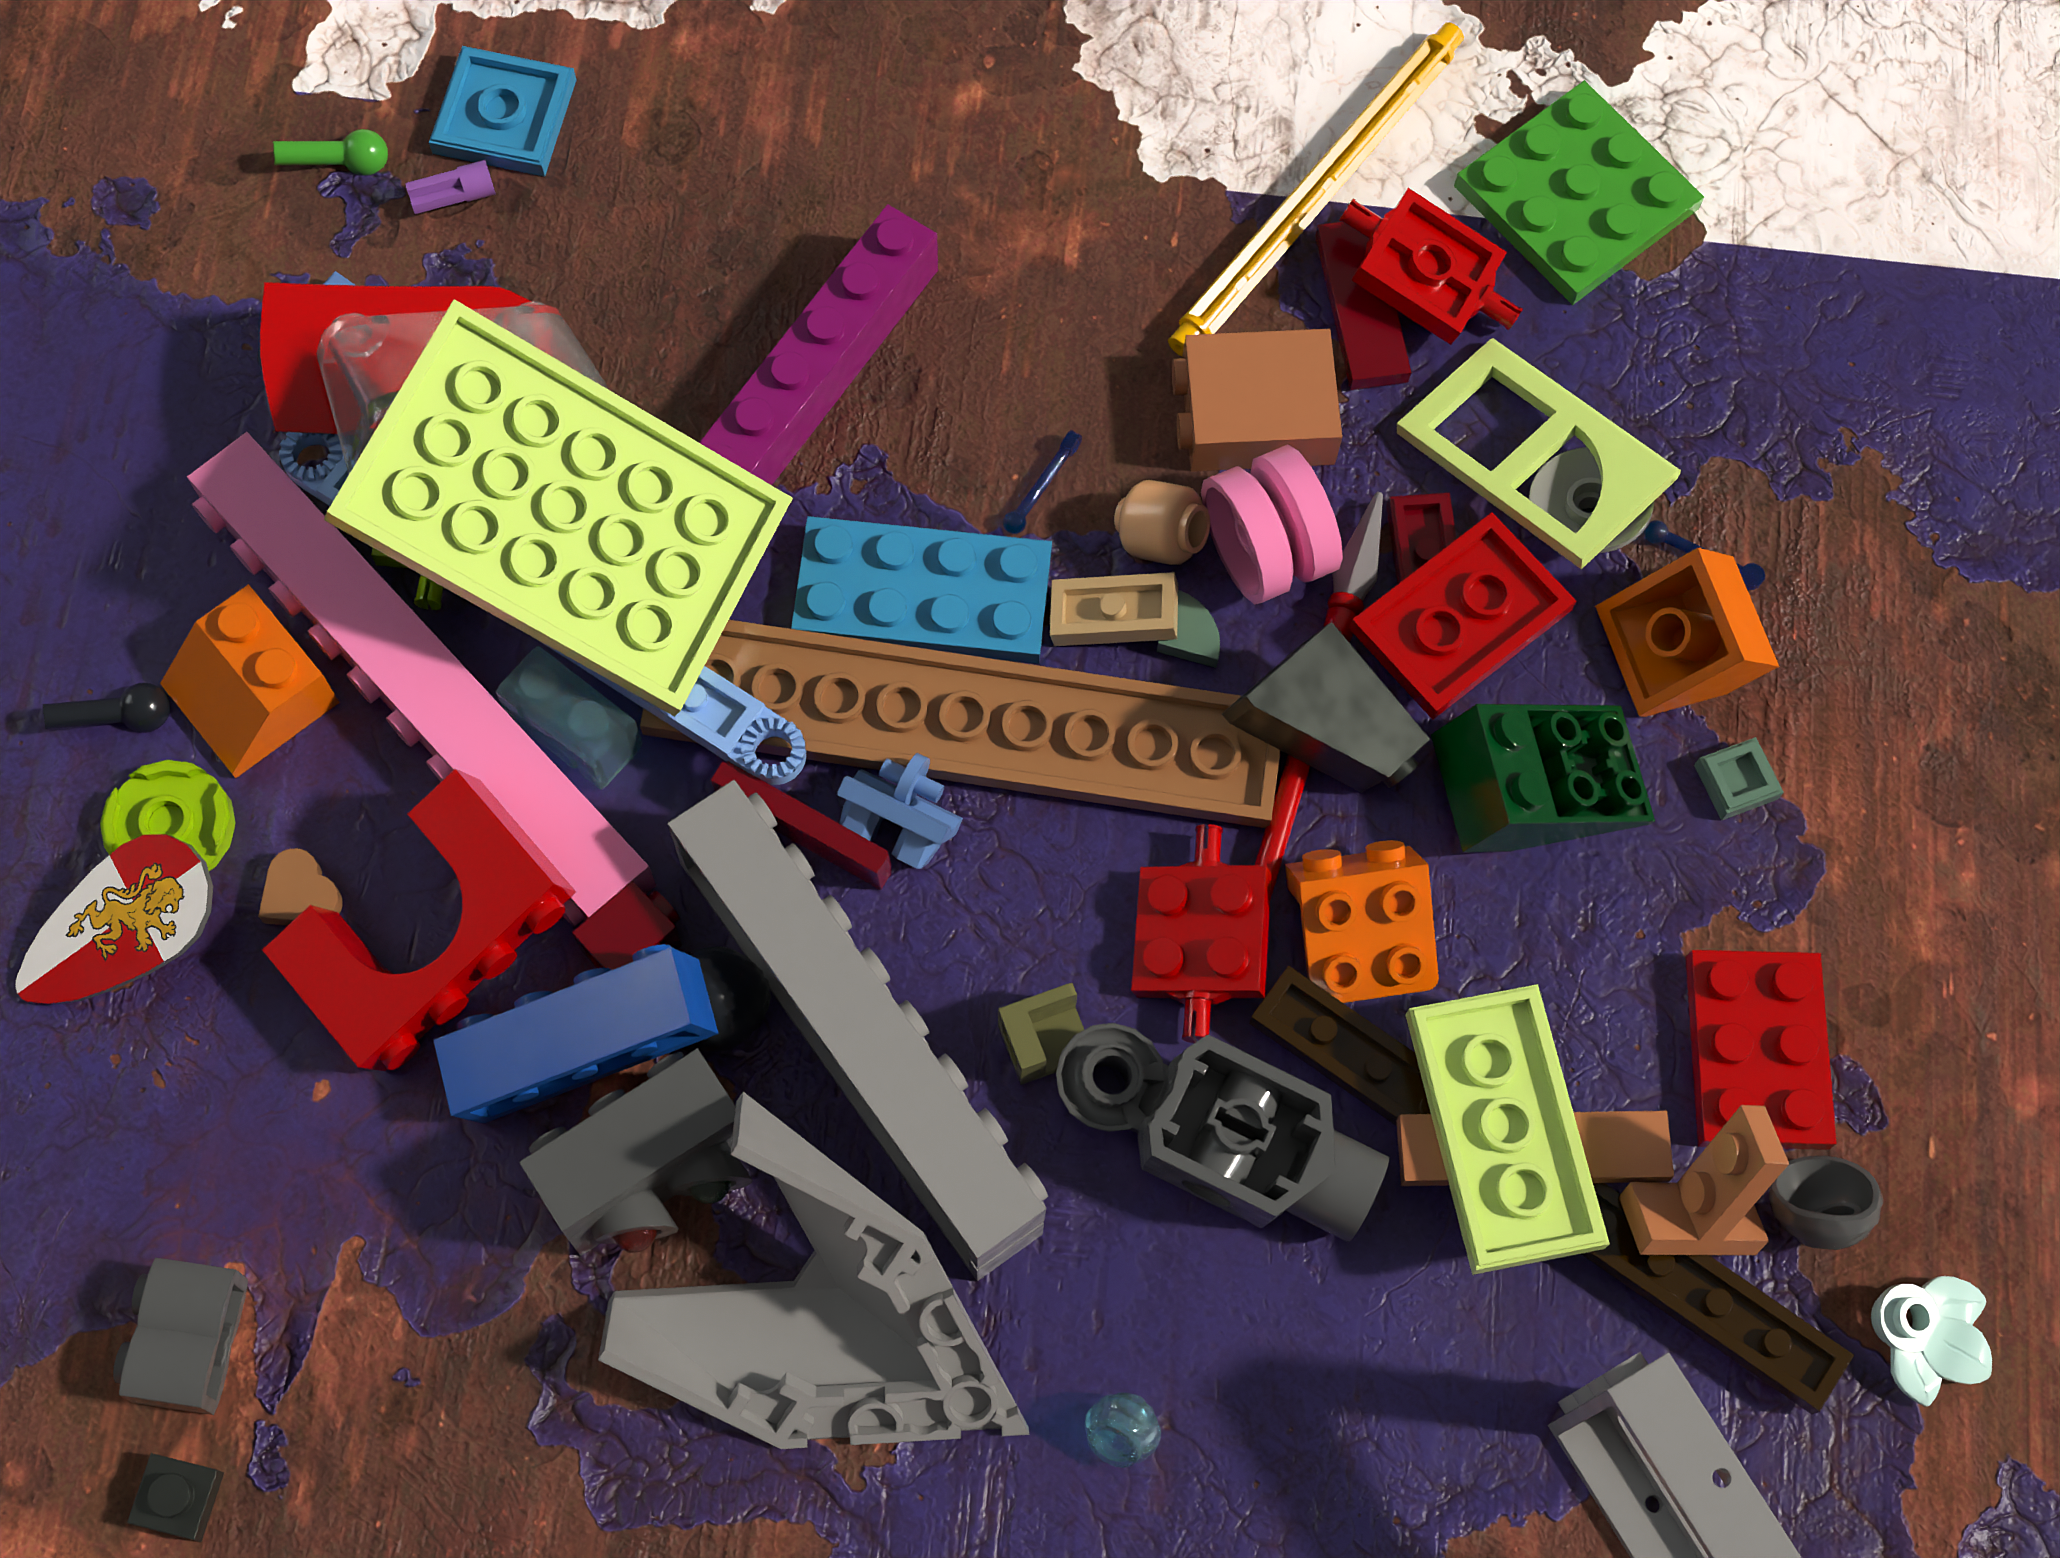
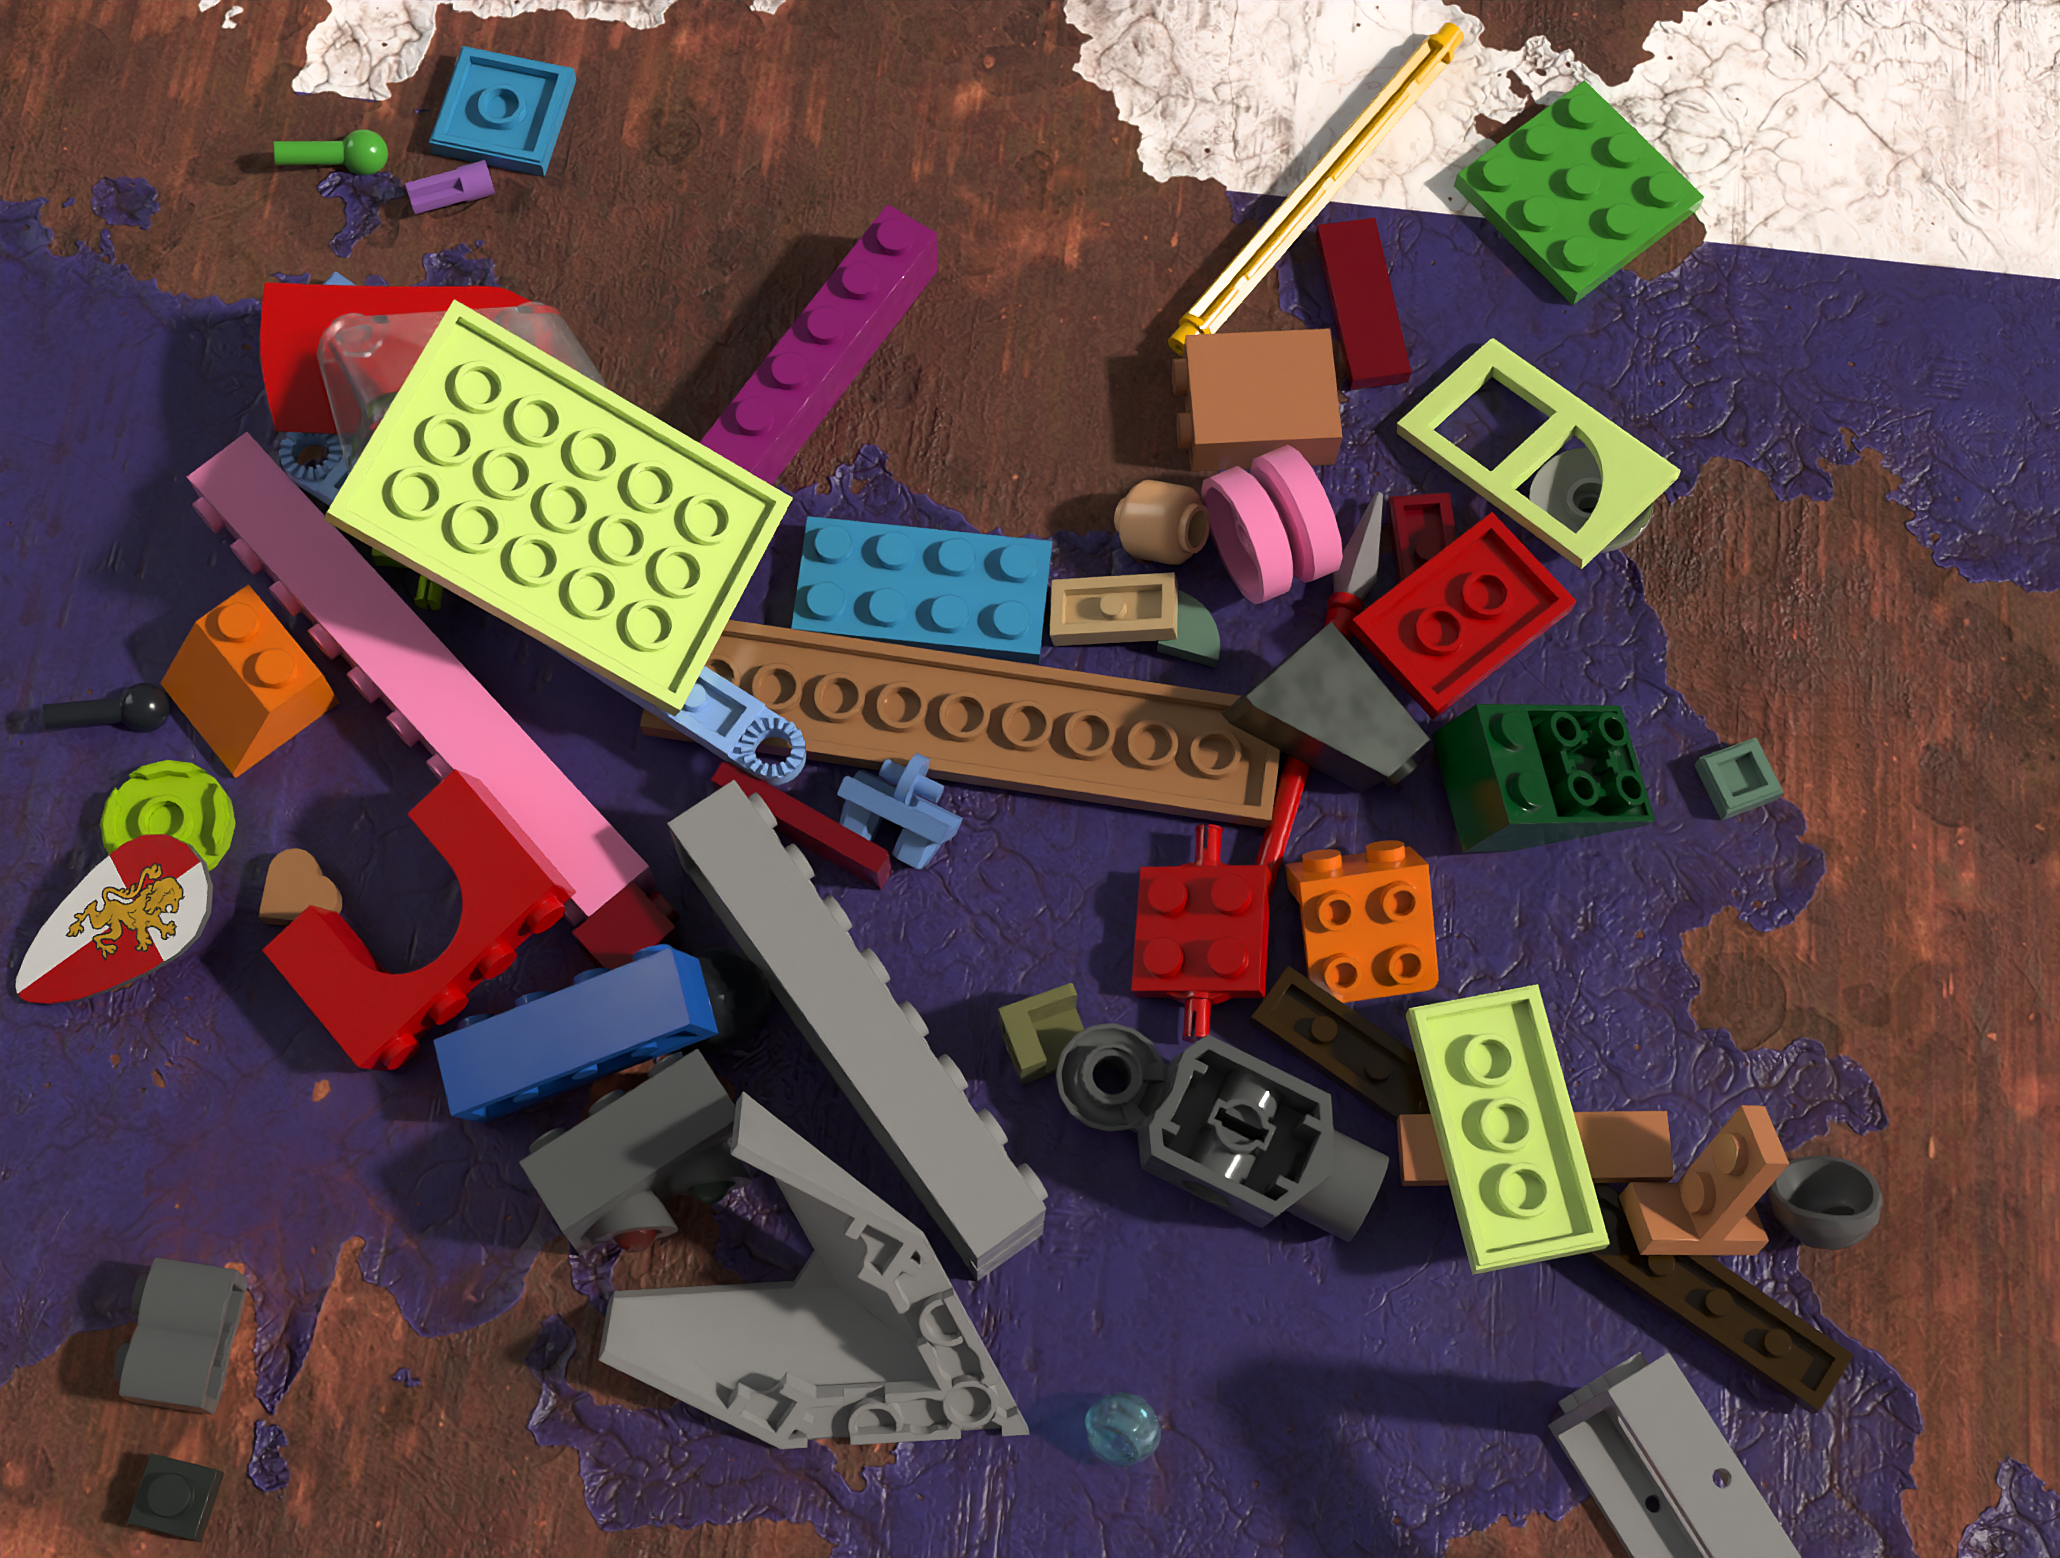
(569, 717): clear light blue brick -> none
(1015, 520): clear blue hinge -> none
(1429, 266): red plate -> none
(1658, 532): clear blue hinge -> none
(1686, 633): orange slope -> none
(1761, 1043): red plate -> none
(1941, 1335): light aqua plate -> none

